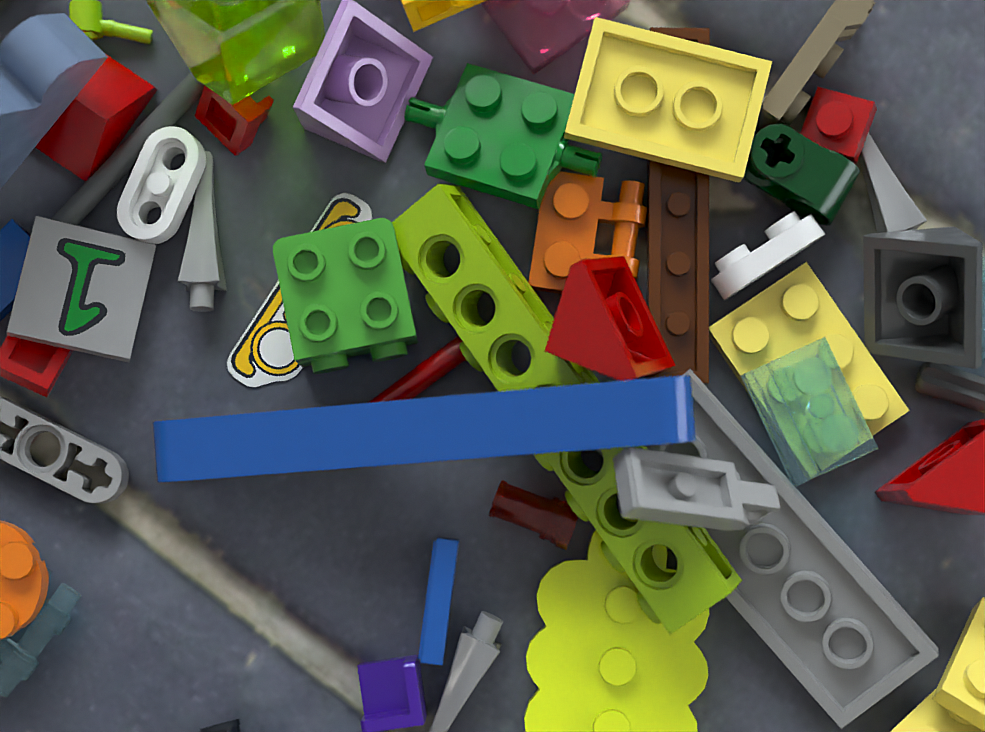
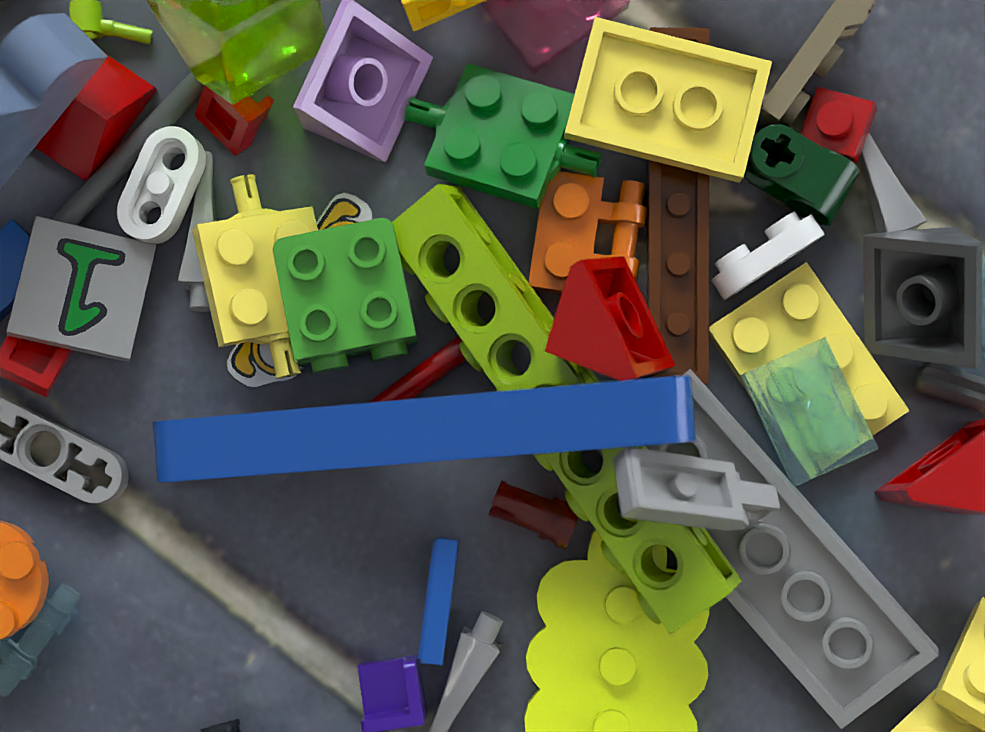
(243, 275): none -> light yellow plate

